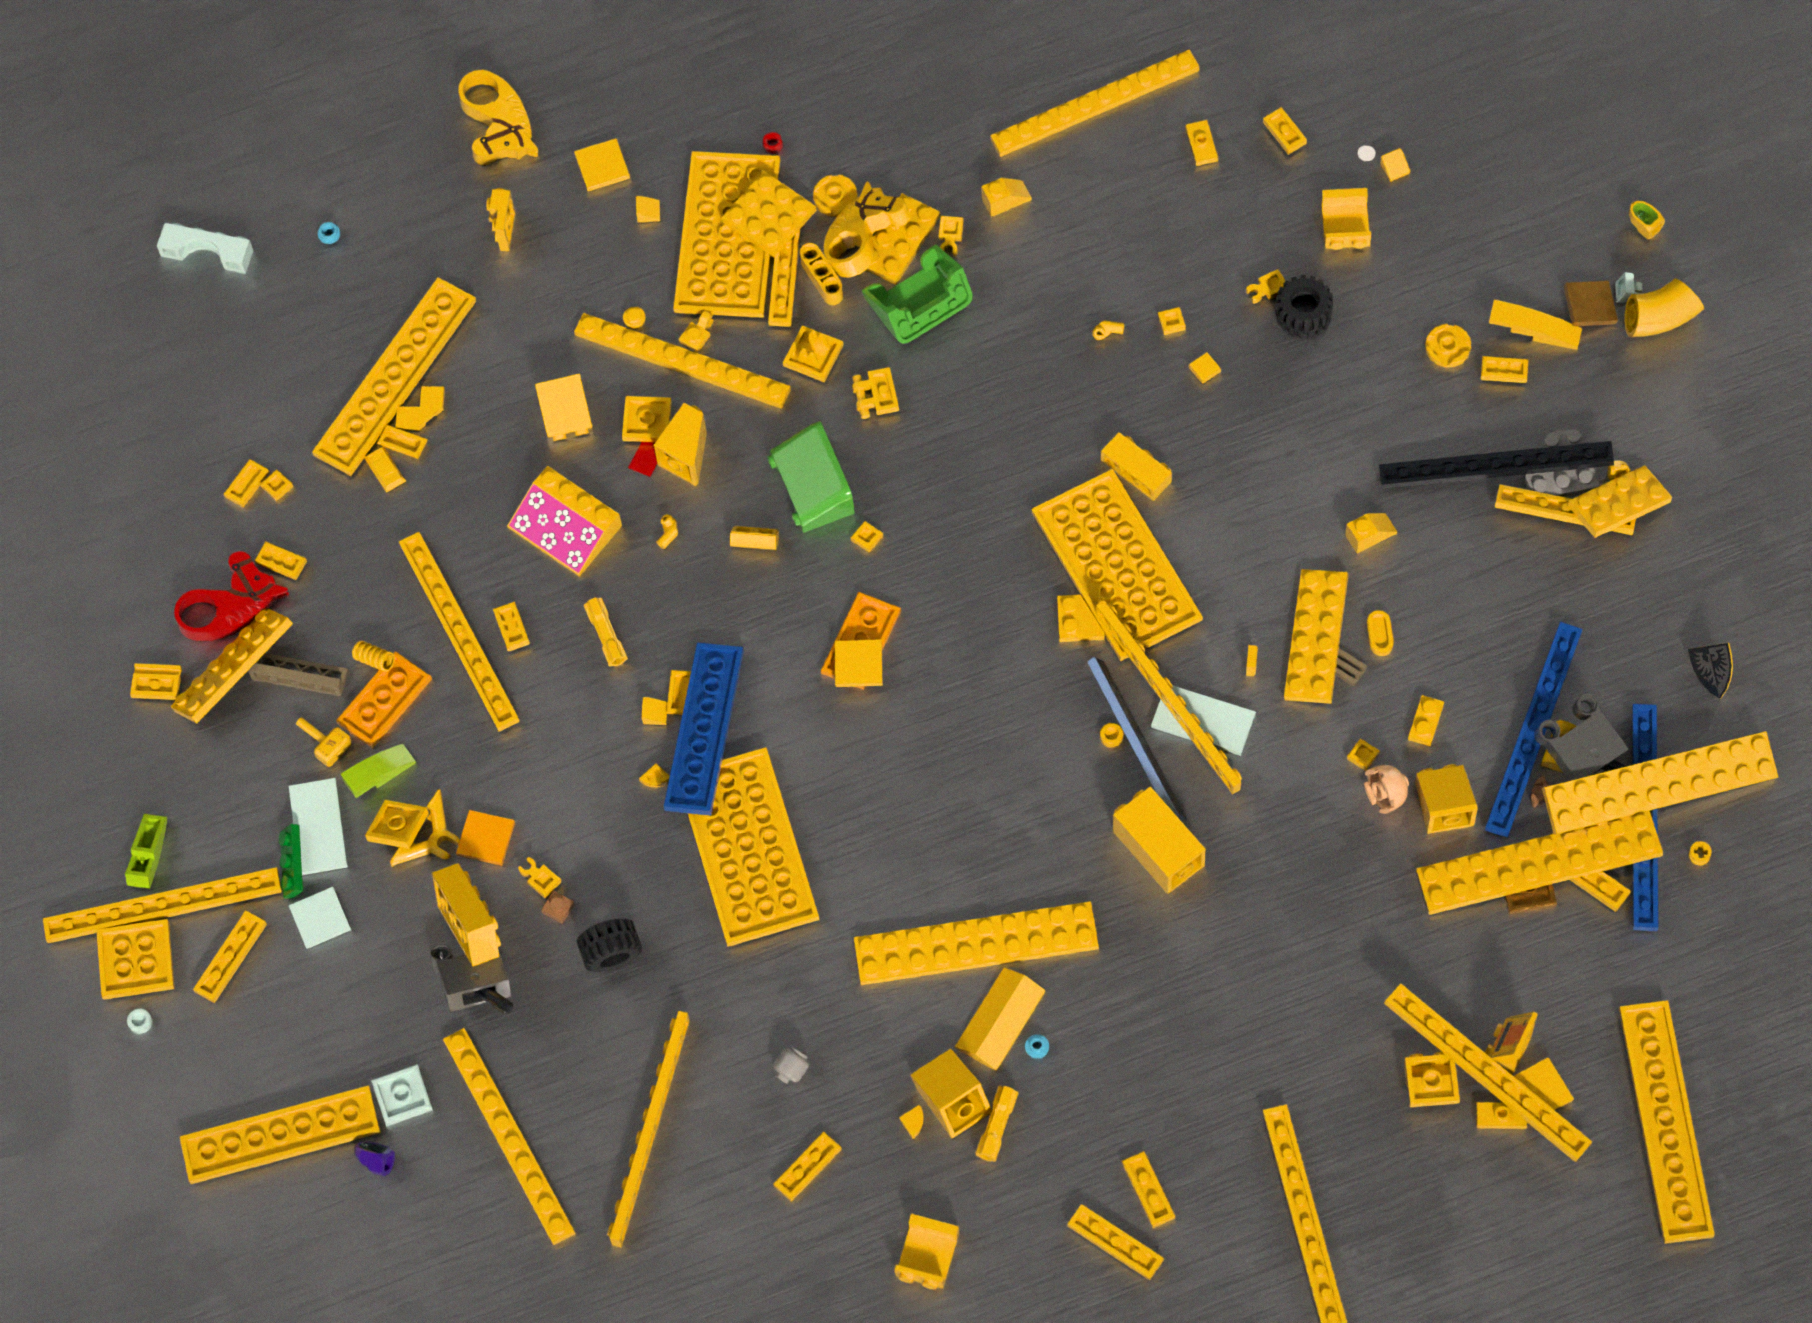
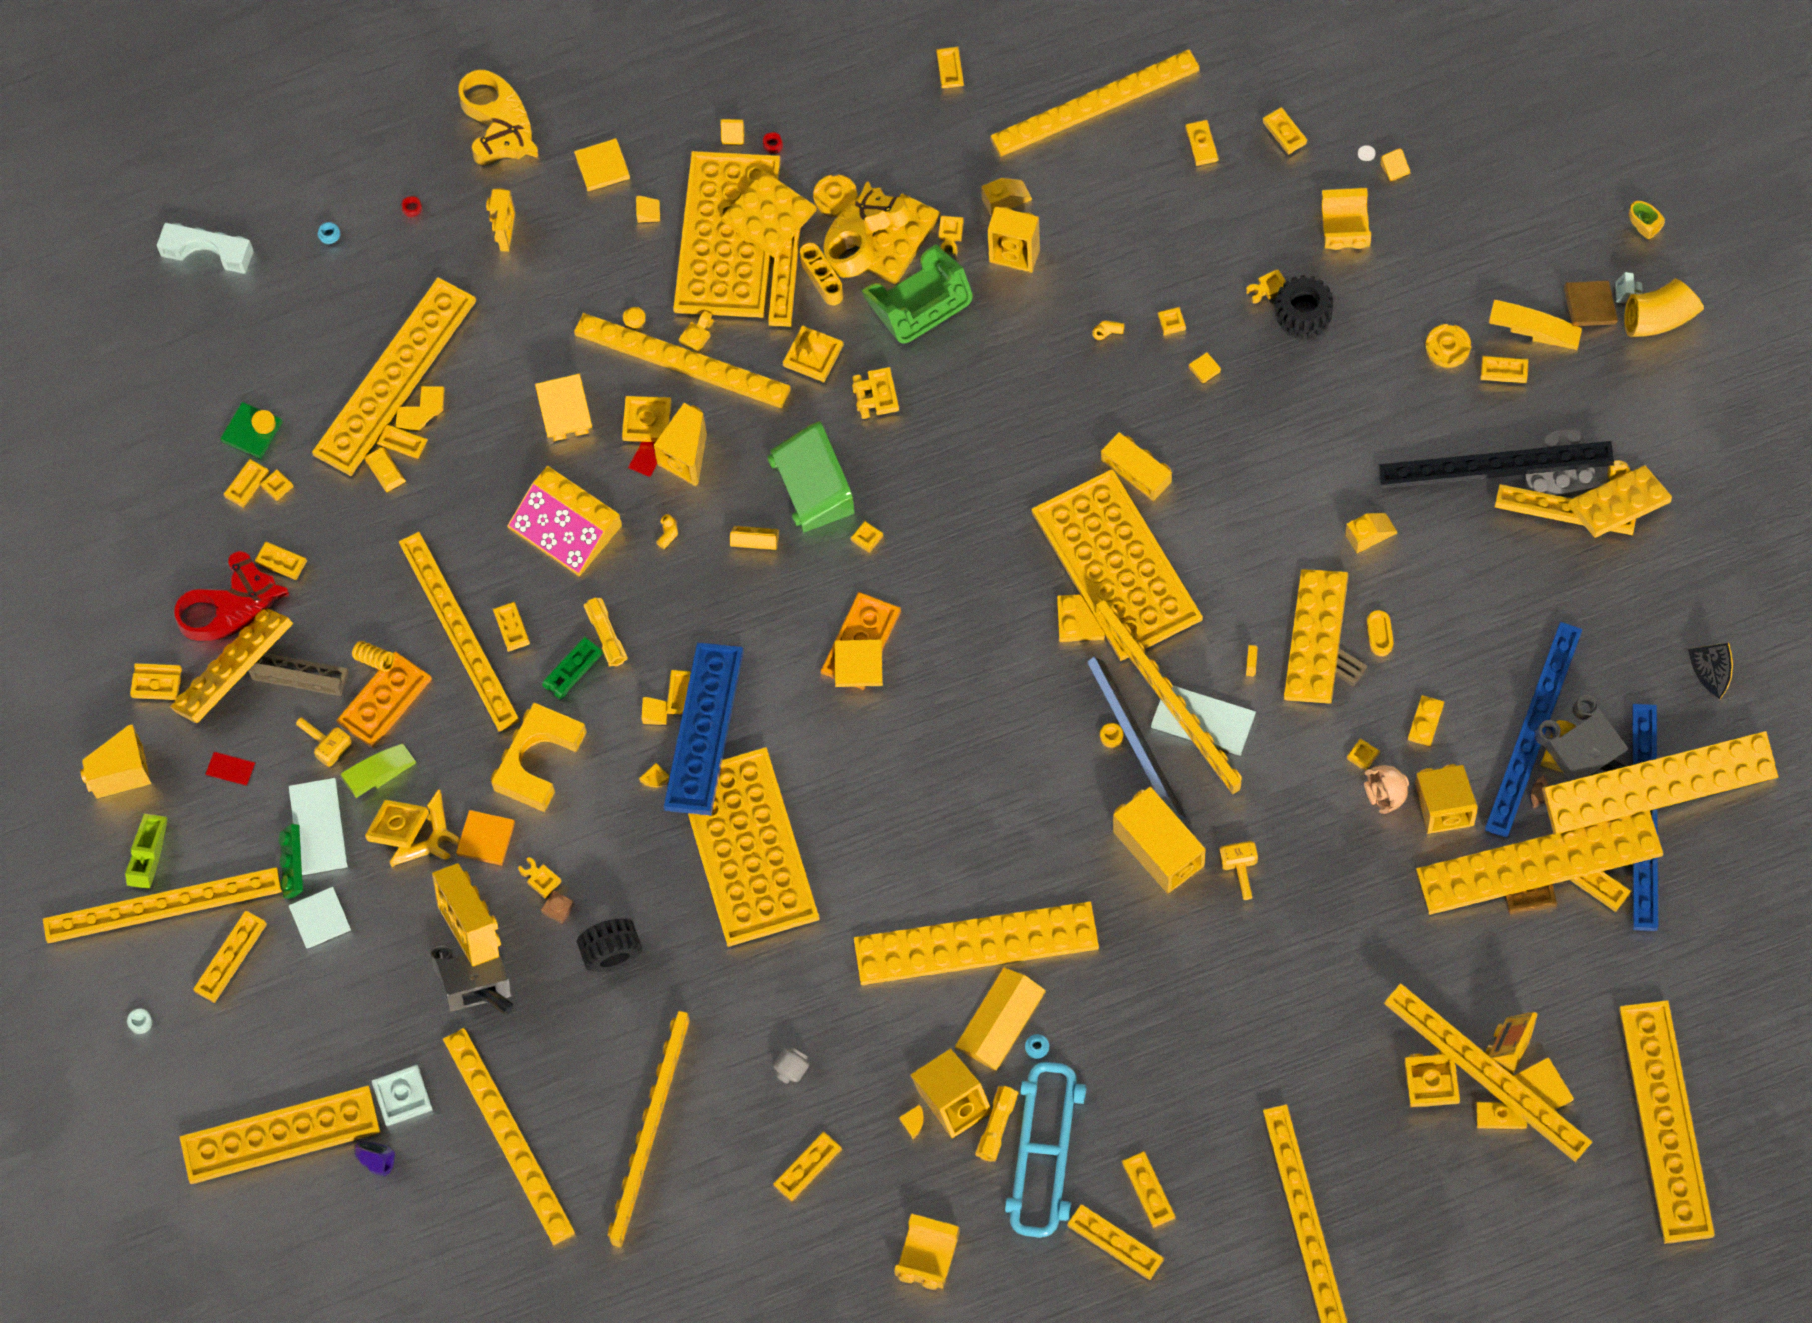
(116, 765): none -> yellow slope
(135, 959): yellow plate -> none
(230, 768): none -> red sticker
(242, 435): none -> green tile
(263, 422): none -> yellow tile
(407, 201): none -> red axle
(538, 726): none -> yellow arch
(572, 668): none -> green plate
(732, 131): none -> yellow slope
(950, 67): none -> yellow tile
(1013, 239): none -> yellow brick
(1060, 1209): none -> medium azure bar
(1239, 856): none -> yellow piece
(1706, 849): yellow bush -> none

